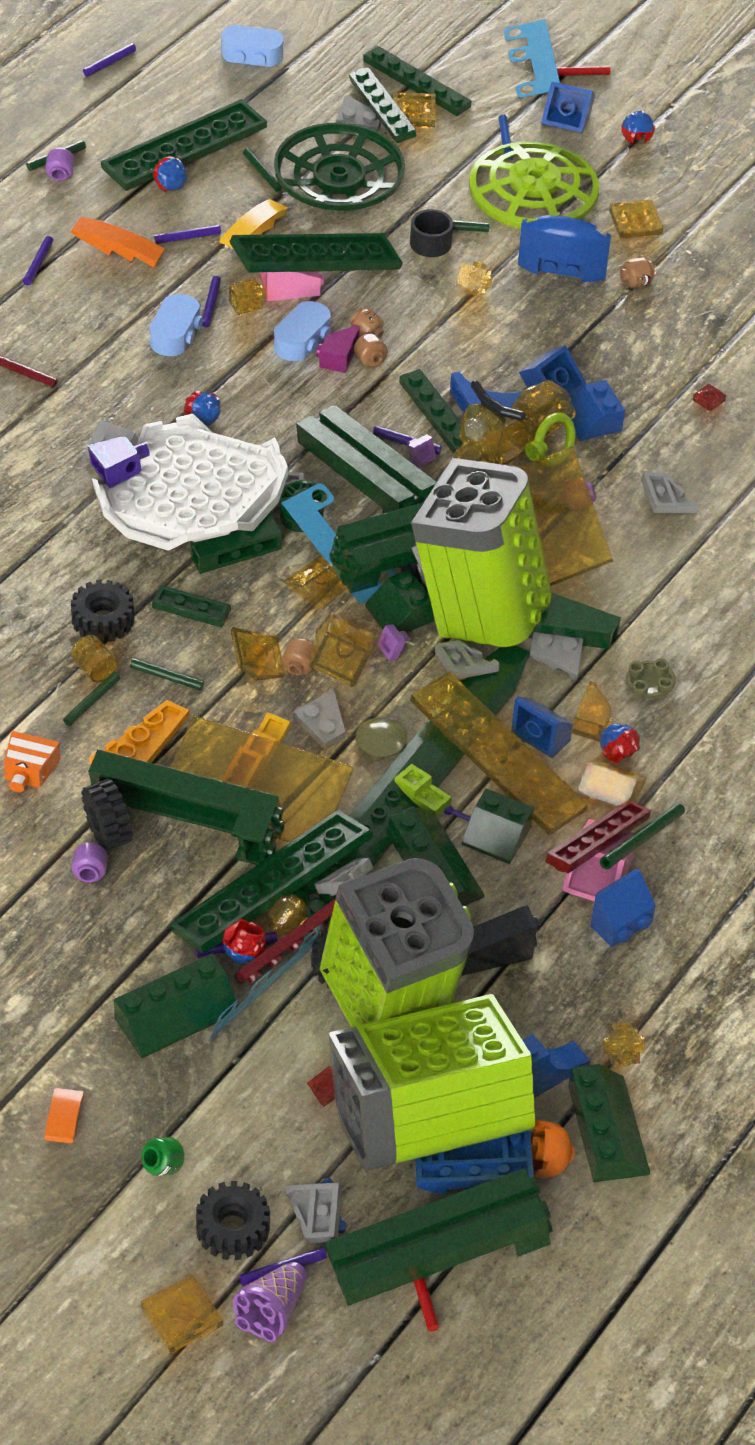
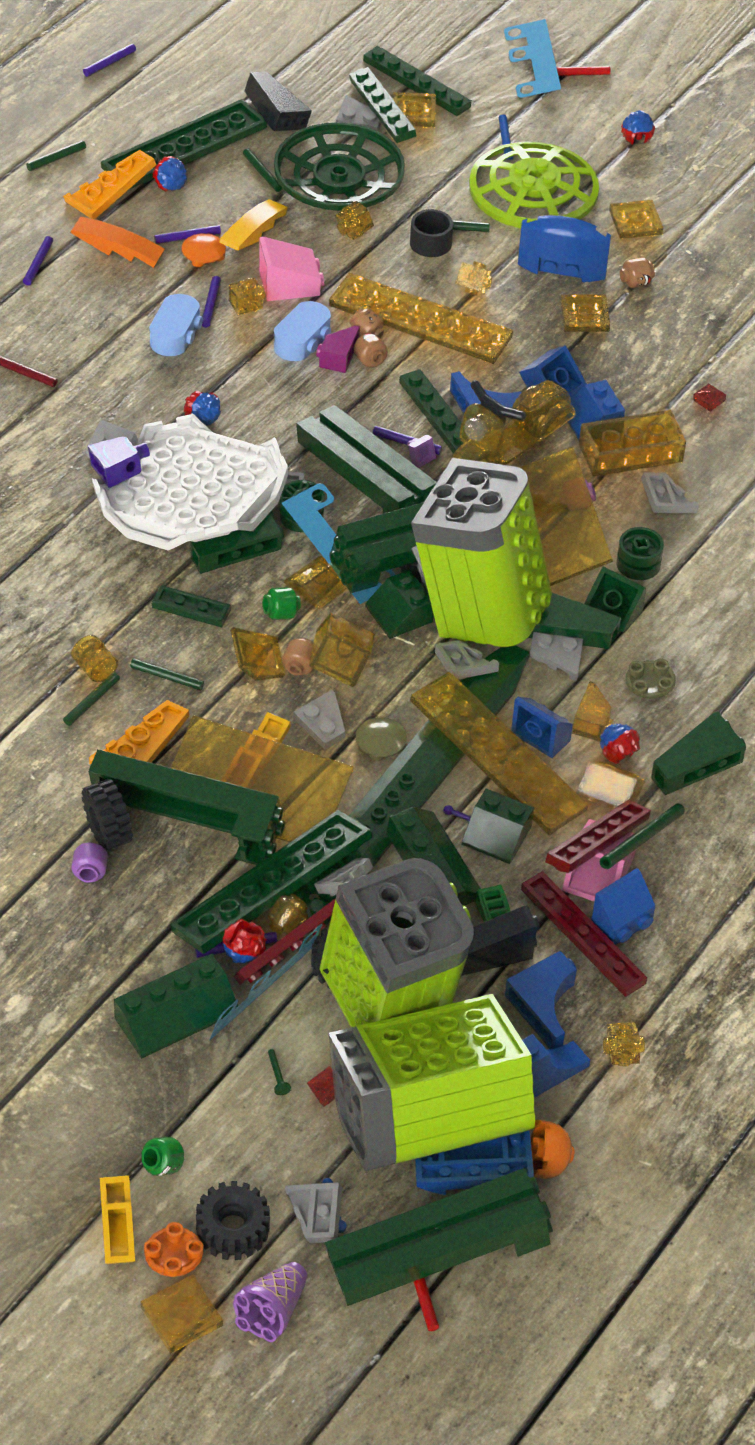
(29, 760): orange torso -> none
(59, 164): medium lavender head -> none
(63, 1115): orange slope -> none
(98, 598): black tyre -> none
(111, 185): none -> light orange wing
(117, 1219): none -> yellow slope
(173, 1250): none -> orange dish
(203, 249): none -> orange dish
(252, 45): light blue brick -> none
(276, 103): none -> black slope
(281, 603): none -> green head
(282, 1087): none -> dark green pin
(303, 1260): dark purple bar -> none
(315, 252): dark green plate -> none
(354, 220): none -> clear yellow brick
(392, 642): medium lavender tile -> none
(418, 788): lime slope -> none
(423, 318): none -> clear yellow plate
(491, 898): none -> green slope
(536, 449): lime piece -> none
(537, 992): none -> blue arch
(568, 107): blue slope -> none
(584, 934): none -> dark red plate
(585, 313): none -> clear yellow plate
(607, 1123): dark green slope -> none
(617, 596): none -> dark green slope
(632, 443): none -> clear yellow brick
(640, 553): none -> dark green wheel
(698, 755): none -> dark green slope

